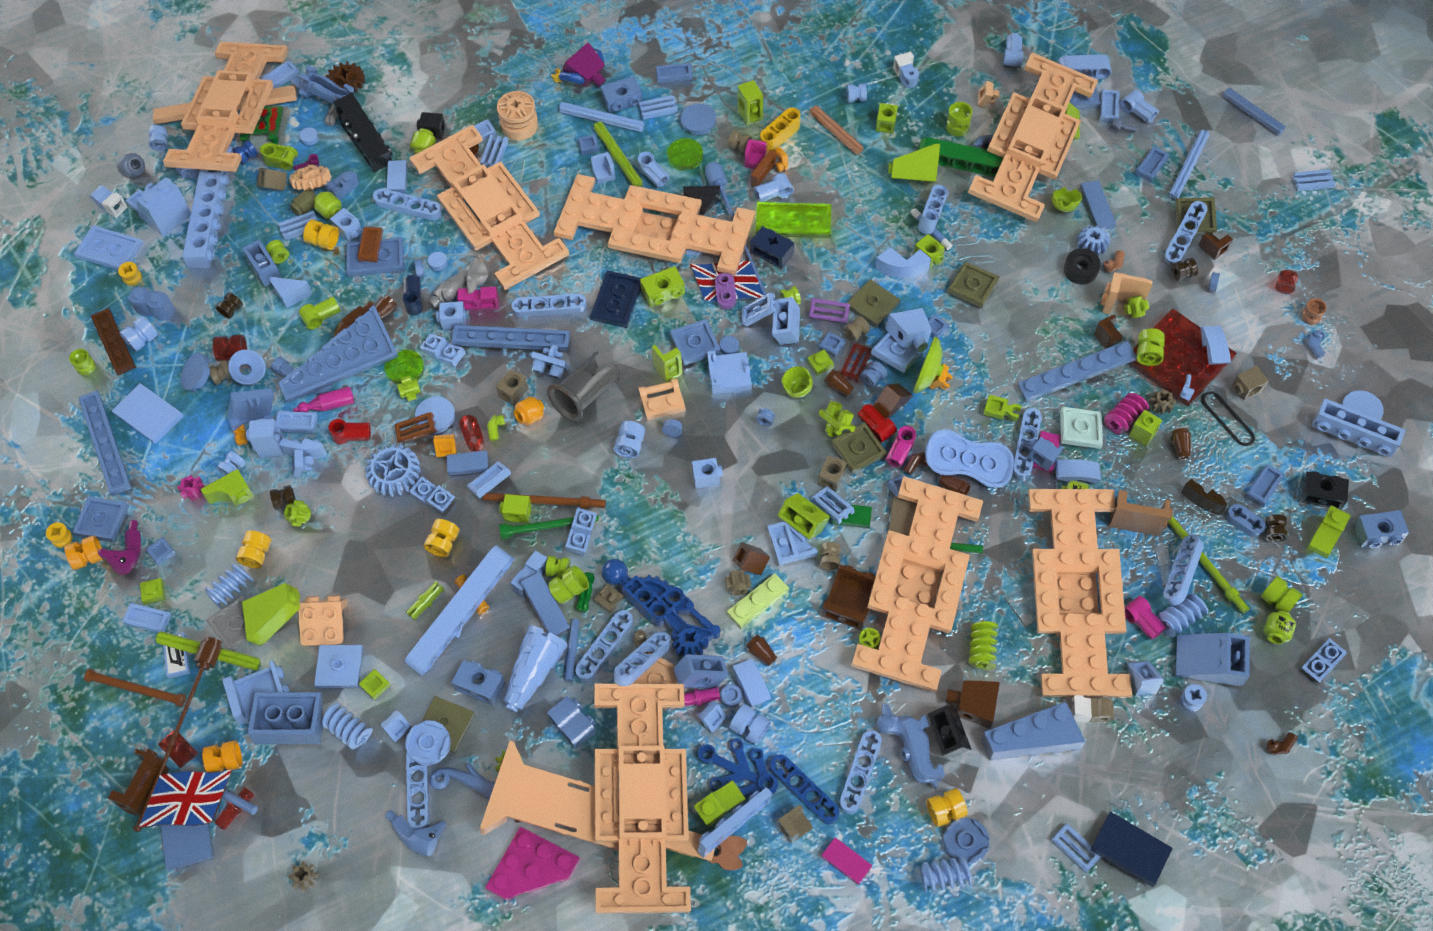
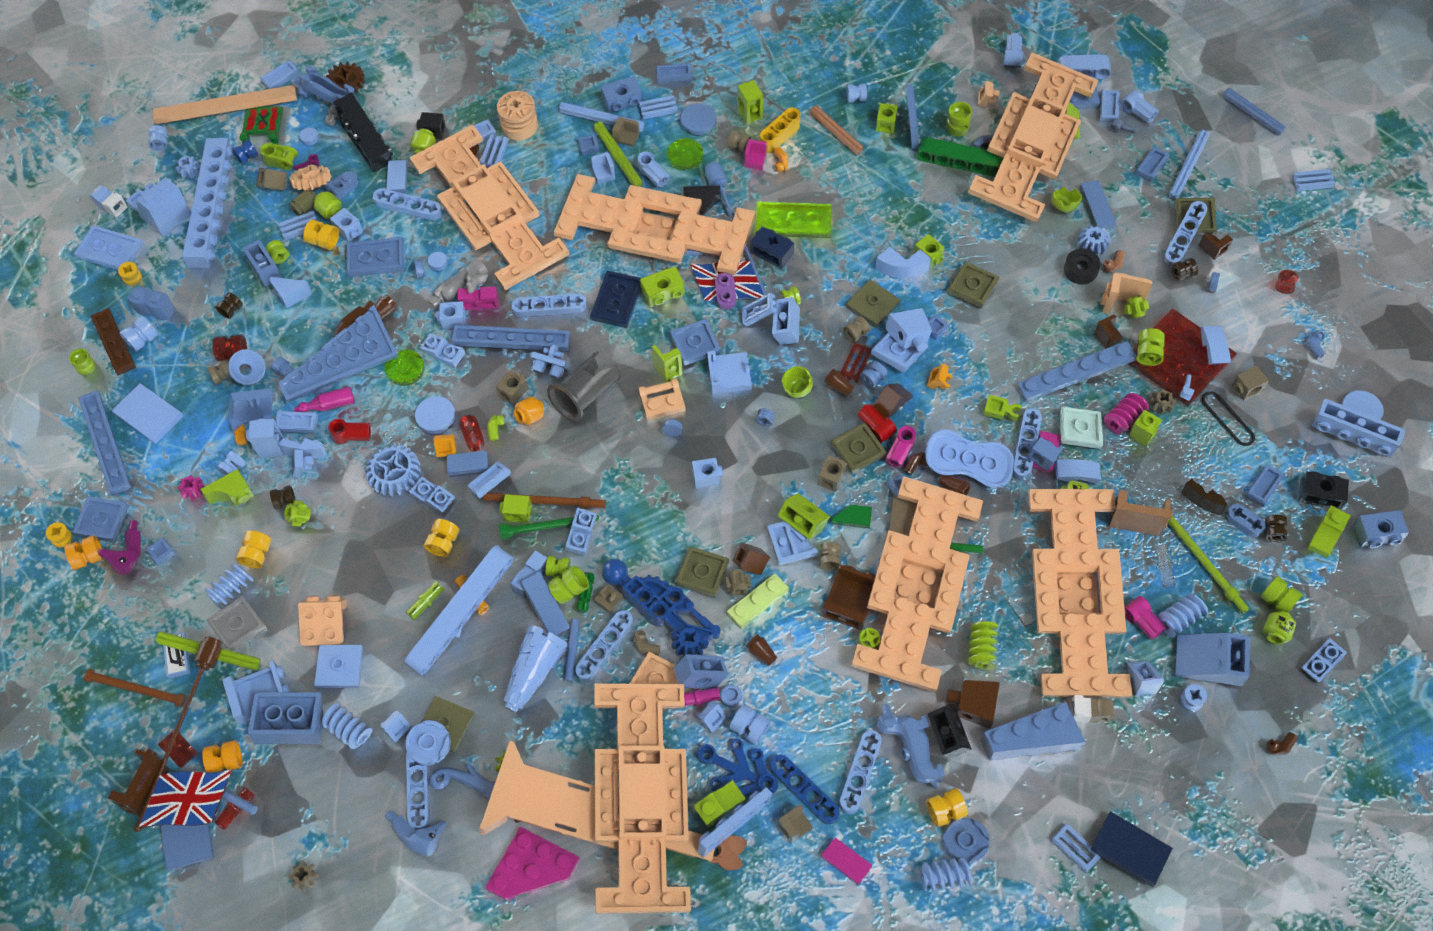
(130, 165): sand blue head -> none
(146, 618): light blue tile -> none
(152, 591): lime plate -> none
(195, 372): medium blue tile -> none
(216, 102): light nougat piece -> none
(269, 612): lime slope -> none
(315, 314): lime piece -> none
(370, 244): dark orange tile -> none
(374, 684): lime plate -> none
(408, 388): lime gear -> none
(412, 295): dark blue piece -> none
(431, 424): dark orange tile -> none
(487, 691): medium blue brick -> none
(572, 722): medium blue brick -> none
(582, 67): magenta torso -> none
(626, 131): none -> dark tan panel
(629, 439): light blue wheel -> none
(638, 656): light blue beam -> none
(702, 572): none -> olive plate
(729, 345): medium blue tile -> none
(751, 681): light blue slope -> none
(763, 168): dark orange tile -> none
(778, 186): light blue piece -> none
(820, 362): lime plate -> none
(829, 318): medium lavender tile -> none
(832, 344): medium blue tile -> none
(835, 421): lime hips -> none
(841, 514): light blue tile -> none
(906, 72): leg -> none
(912, 117): none -> medium blue tile
(918, 165): lime slope -> none
(931, 366): lime dish -> none
(933, 209): light blue beam -> none
(936, 234): bar -> none
(1176, 591): light blue beam -> none
(1182, 443): reddish brown cone -> none
(1314, 311): nougat wheel -> none

